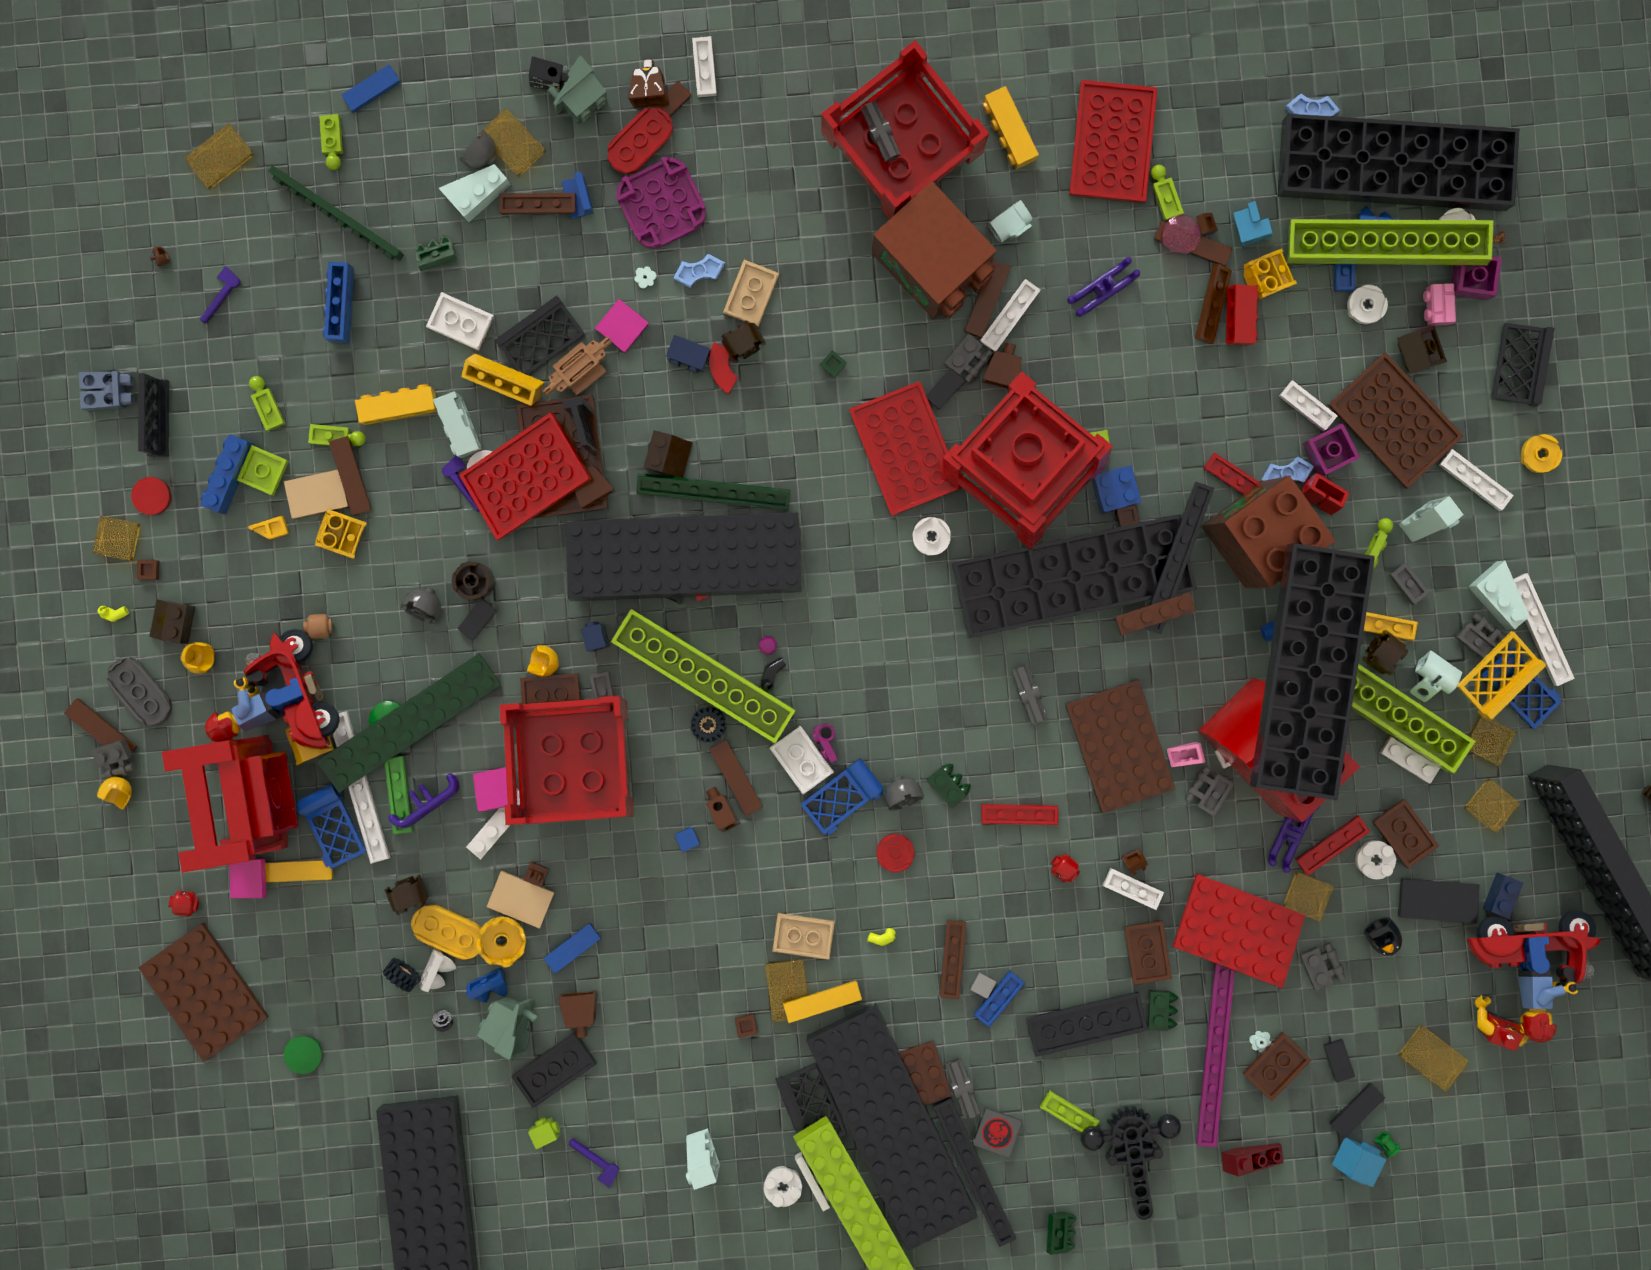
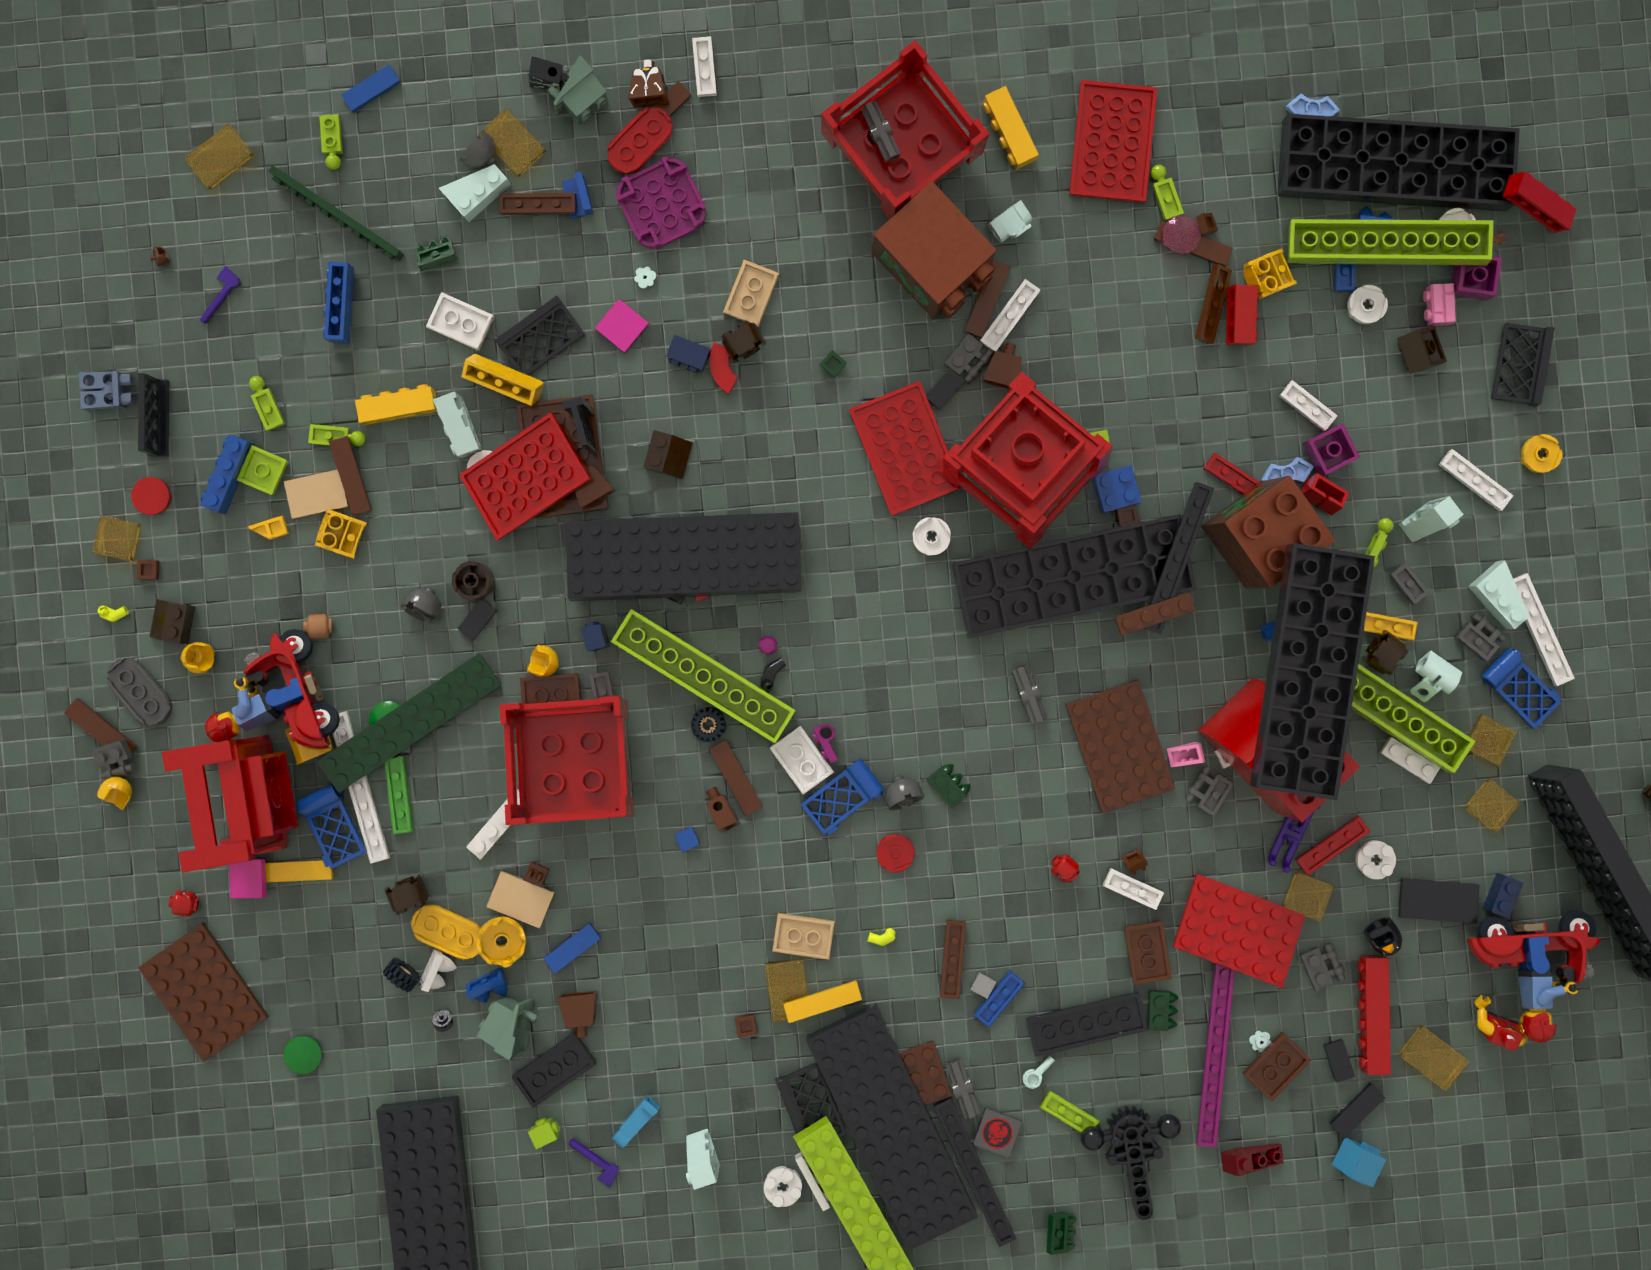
(431, 805): dark purple piece -> none
(450, 470): dark purple piece -> none
(491, 789): dark pink tile -> none
(579, 368): medium nougat piece -> none
(635, 1121): none -> dark azure leg
(707, 268): light blue tile -> none
(713, 491): dark green plate -> none
(1019, 814): red tile -> none
(1033, 1078): none -> light aqua plate
(1104, 287): dark purple piece -> none
(1250, 226): dark azure plate -> none
(1375, 1014): none -> red brick
(1387, 1144): green bush -> none
(1395, 420): reddish brown plate -> none
(1405, 833): reddish brown plate -> none
(1508, 689): yellow fence -> none
(1539, 202): none -> red brick

